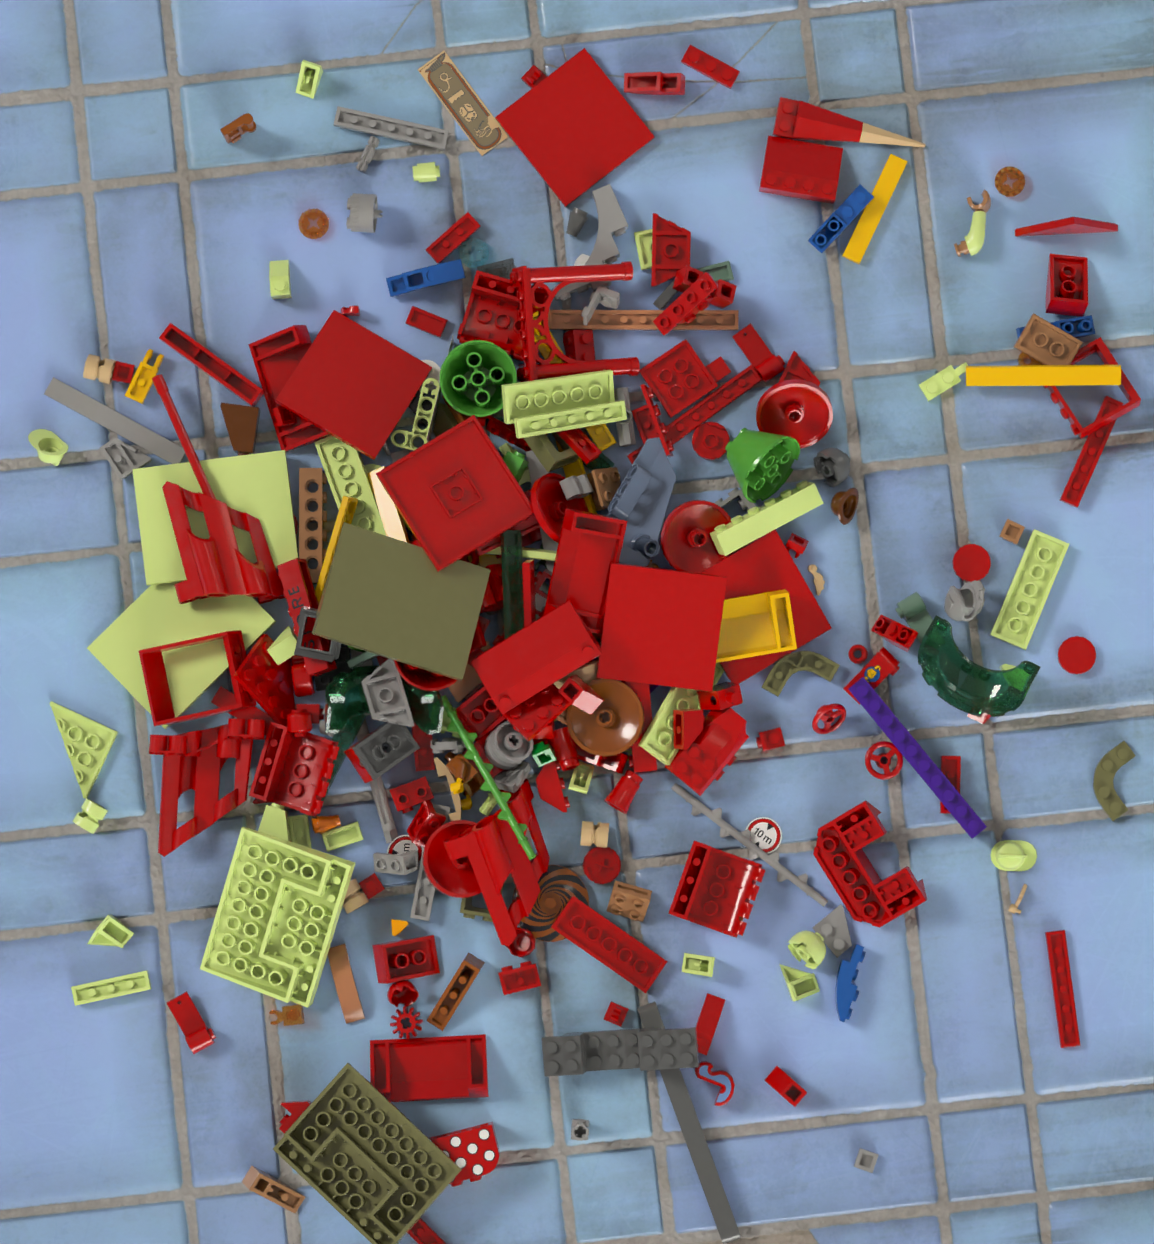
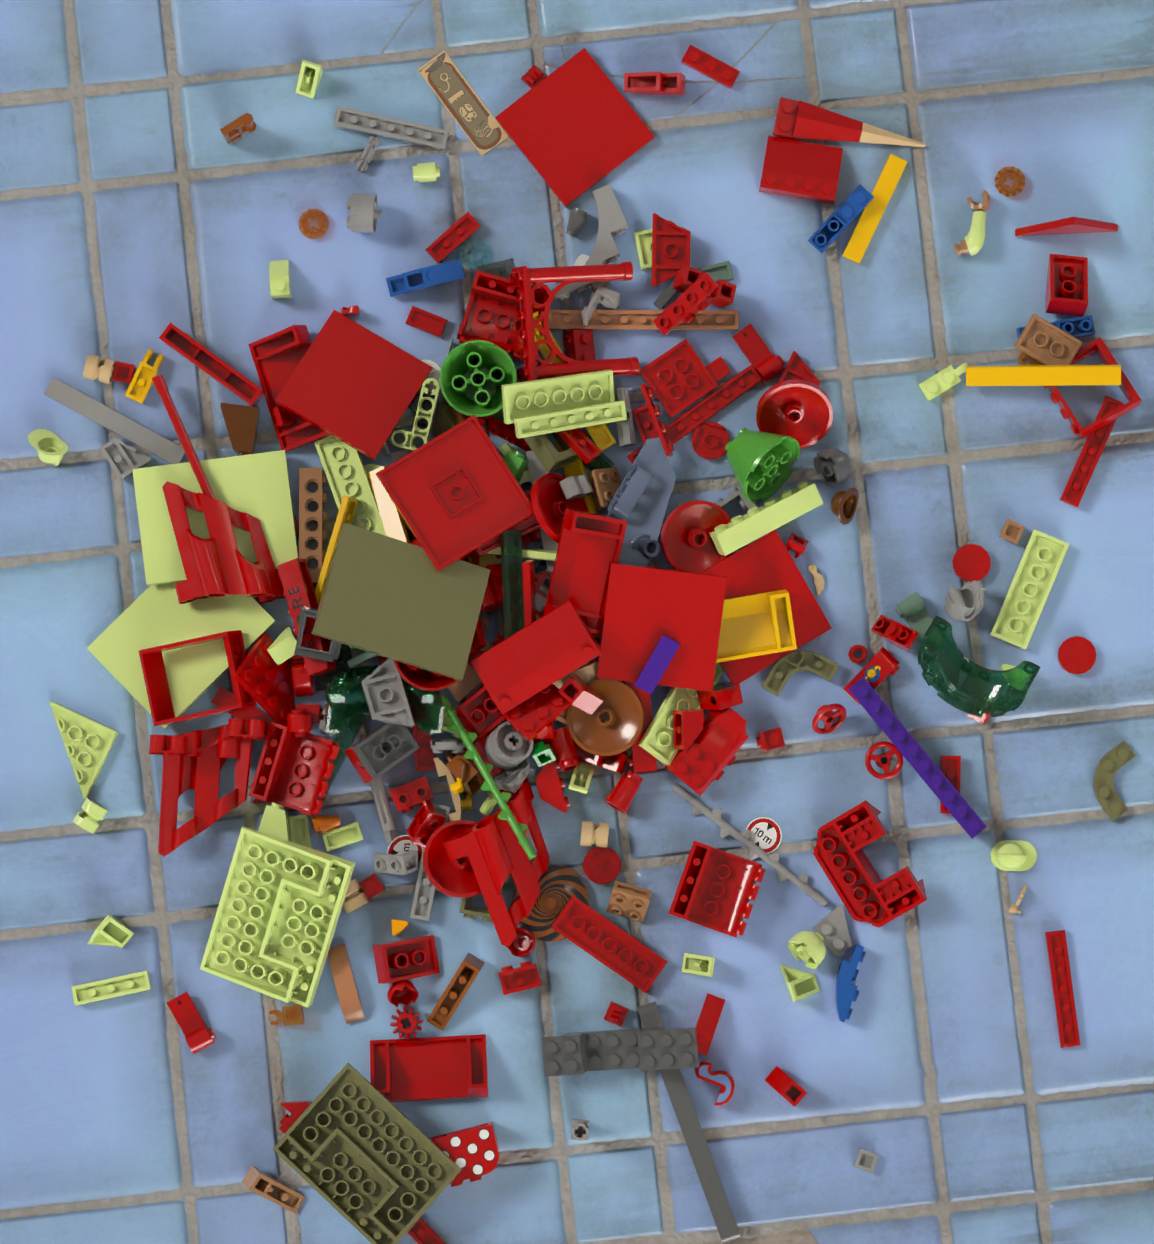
(657, 664): none -> dark purple tile

